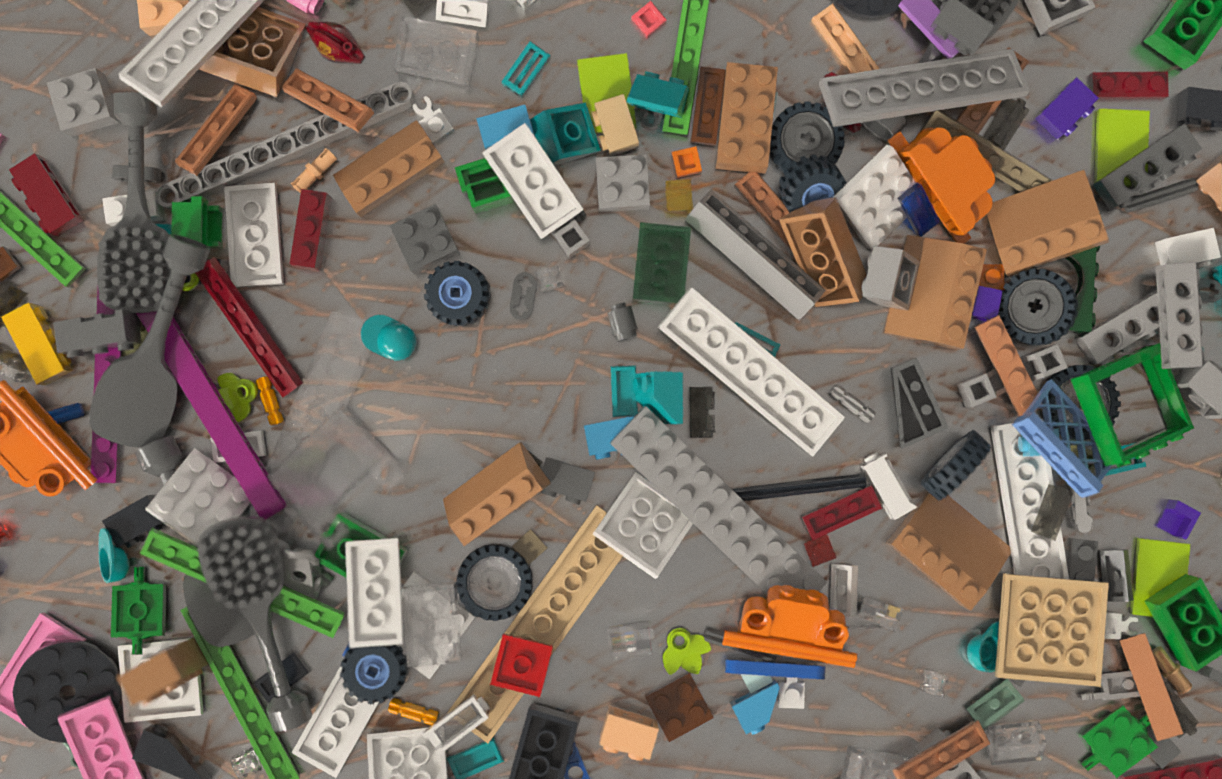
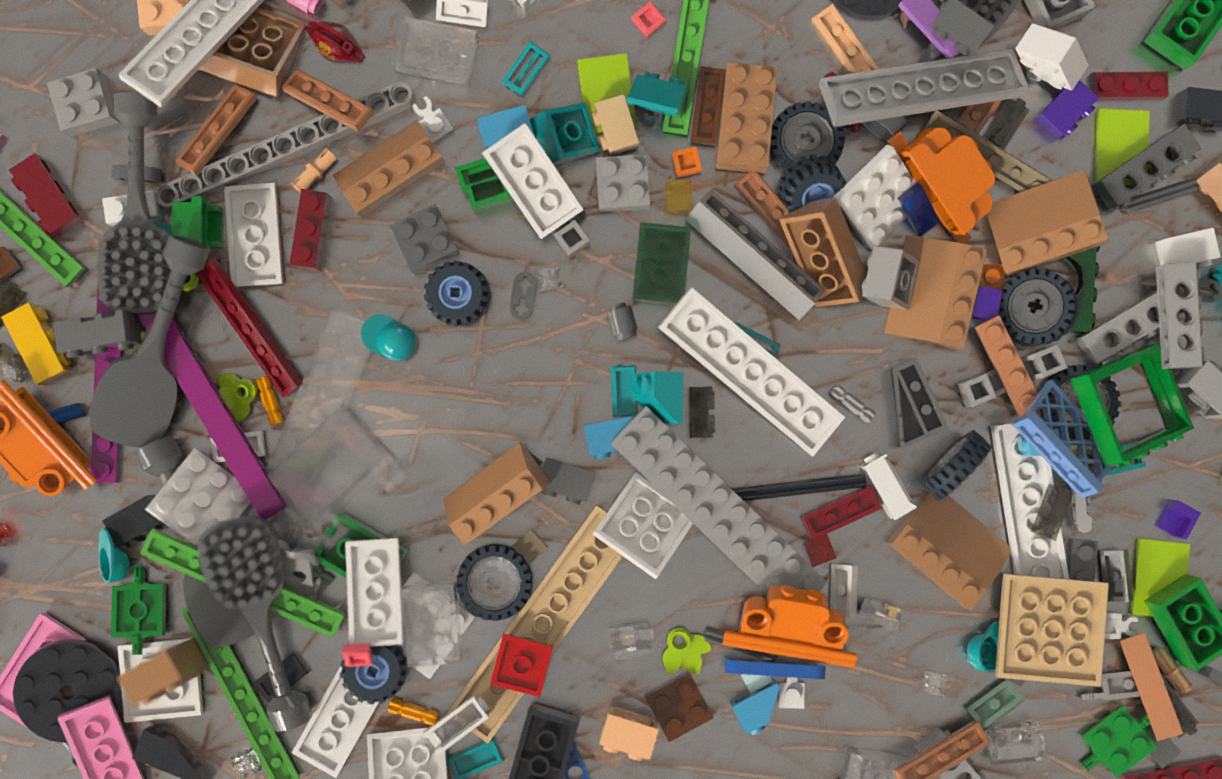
(357, 654): none -> coral tile
(1052, 57): none -> white brick

